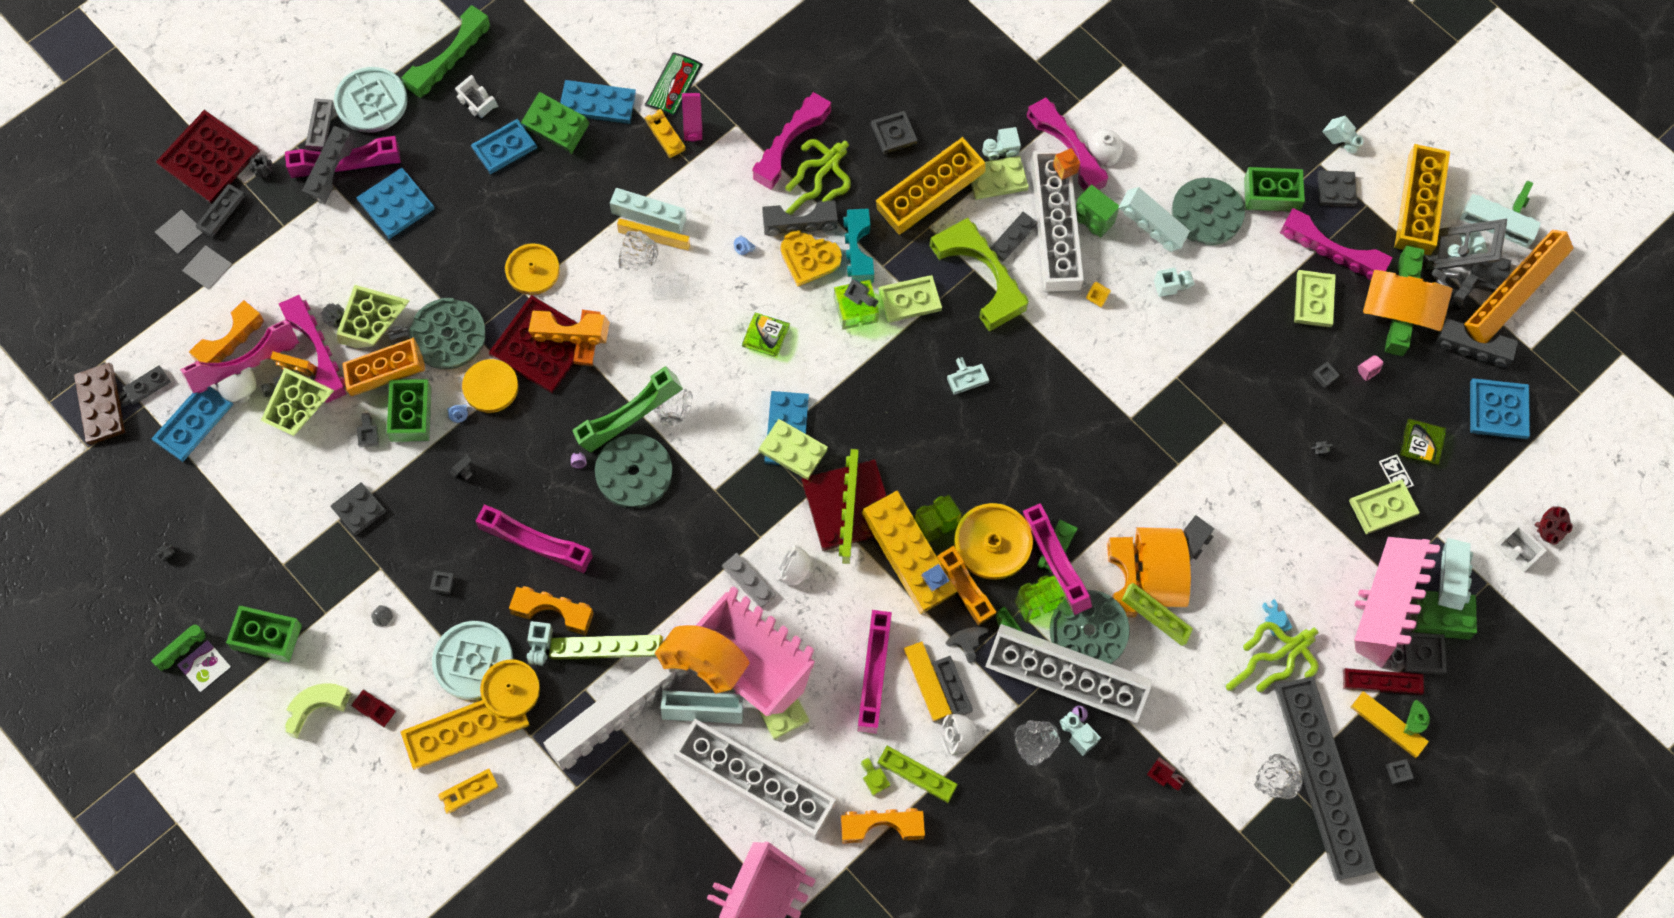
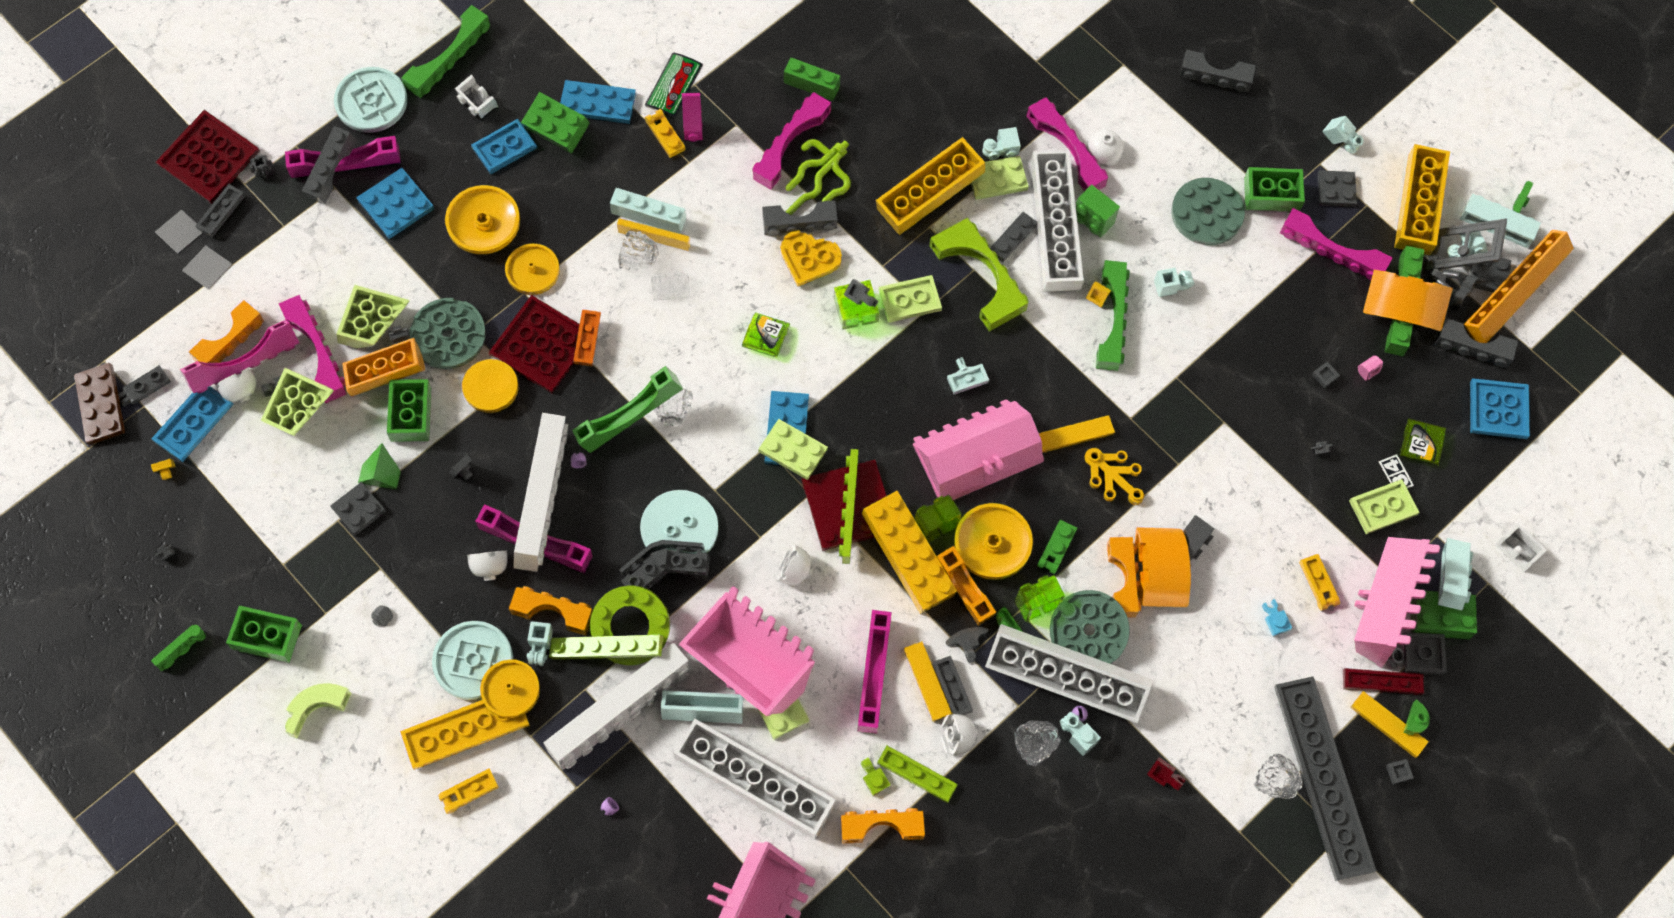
(164, 468): none -> yellow tile
(204, 666): sticker -> none
(304, 367): light orange plate -> none
(319, 124): light grey plate -> none
(332, 314): dark grey gear -> none
(367, 433): dark grey plate -> none
(373, 708): dark red slope -> none
(380, 470): none -> bright green slope
(442, 582): dark grey plate -> none
(458, 413): light blue plate -> none
(482, 219): none -> yellow dish
(488, 564): none -> white cylinder
(540, 493): none -> white brick
(590, 329): light orange arch -> none
(609, 806): none -> lavender hinge
(630, 596): none -> lime plate
(638, 489): sand green plate -> none
(665, 561): none -> dark grey brick
(680, 517): none -> light aqua plate
(705, 652): light orange panel -> none
(743, 246): light blue plate -> none
(748, 581): light grey plate -> none
(811, 79): none -> bright green brick
(857, 226): teal arch -> none
(894, 132): dark grey plate -> none
(935, 577): medium blue plate -> none
(980, 450): none -> bright pink piece
(1057, 560): dark pink arch -> none
(1066, 164): orange brick -> none
(1076, 433): none -> yellow tile
(1112, 473): none -> yellow plant
(1114, 278): none -> bright green arch
(1154, 219): light aqua brick -> none
(1157, 614): lime plate -> none
(1197, 68): none -> dark grey arch
(1297, 644): lime plant -> none
(1314, 298): yellowish green plate -> none
(1319, 581): none -> yellow plate
(1554, 525): dark red plate -> none

